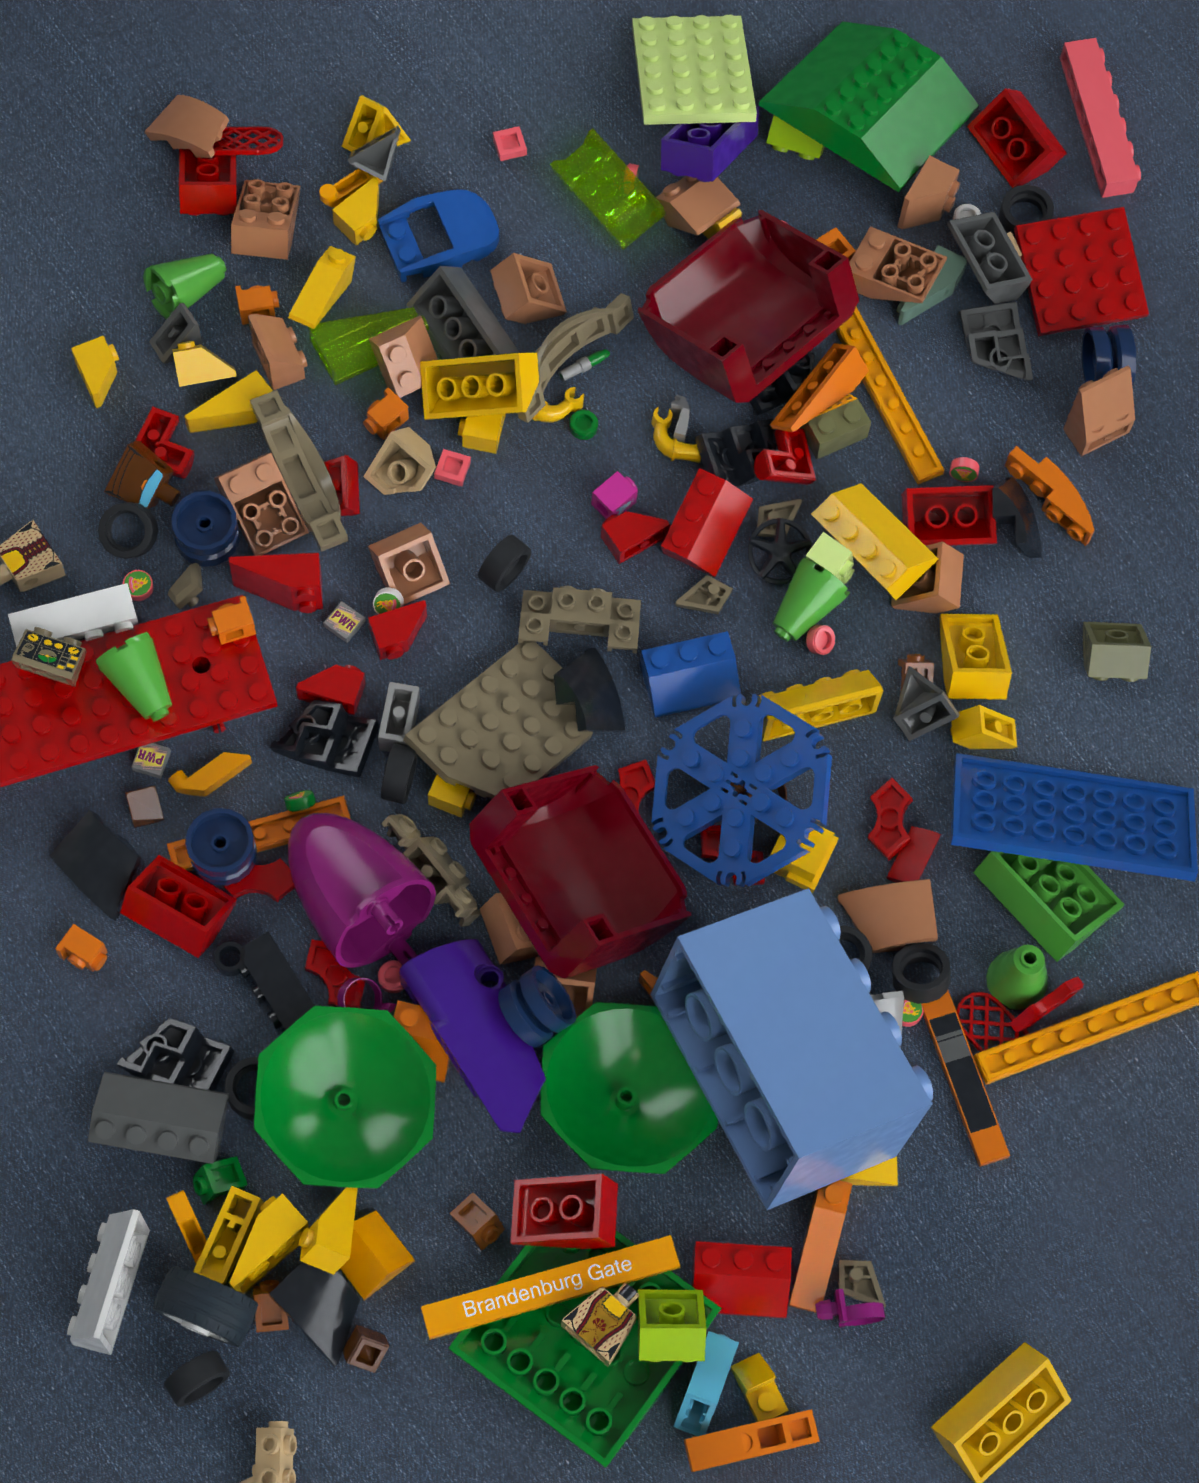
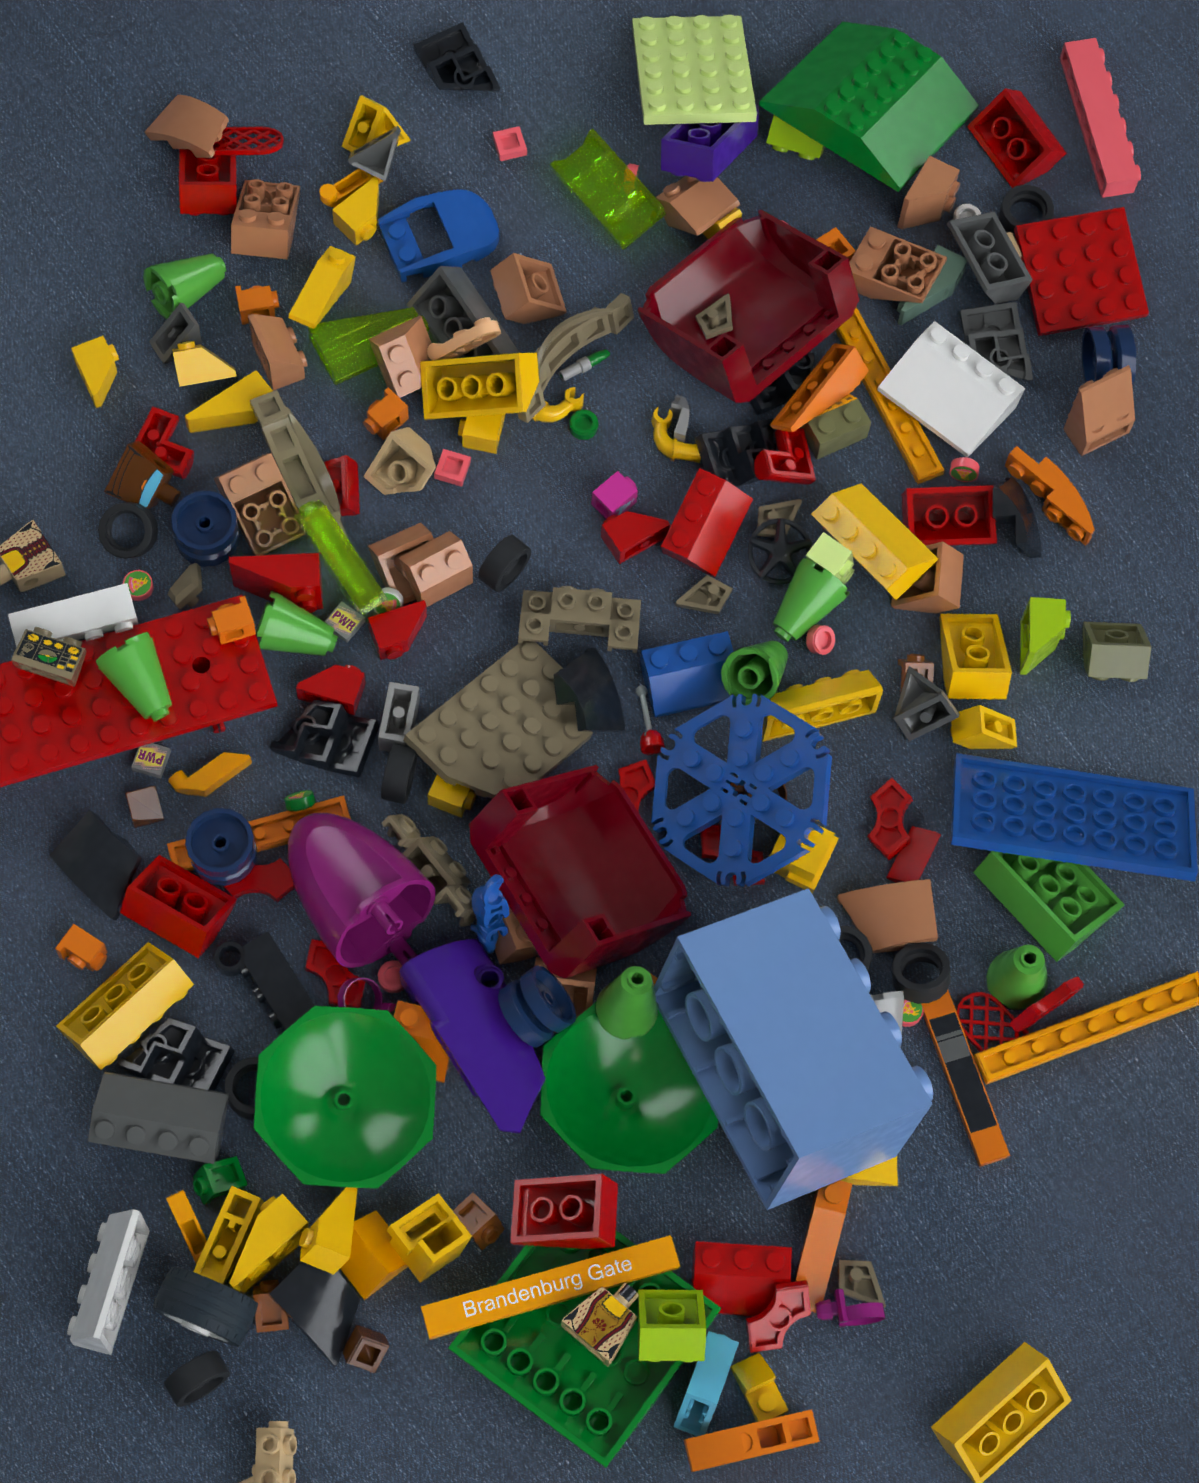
(125, 1005): none -> yellow slope
(293, 629): none -> bright green cone
(340, 557): none -> clear neon green slope
(429, 1237): none -> yellow plate
(438, 568): none -> nougat slope
(455, 61): none -> black slope
(465, 340): none -> light nougat plate
(489, 909): none -> blue animal
(628, 1004): none -> bright green cone
(651, 740): none -> red hinge
(716, 318): none -> dark tan piece
(755, 670): none -> bright green cone
(769, 1327): none -> tile
(951, 389): none -> white slope
(1041, 630): none -> lime slope

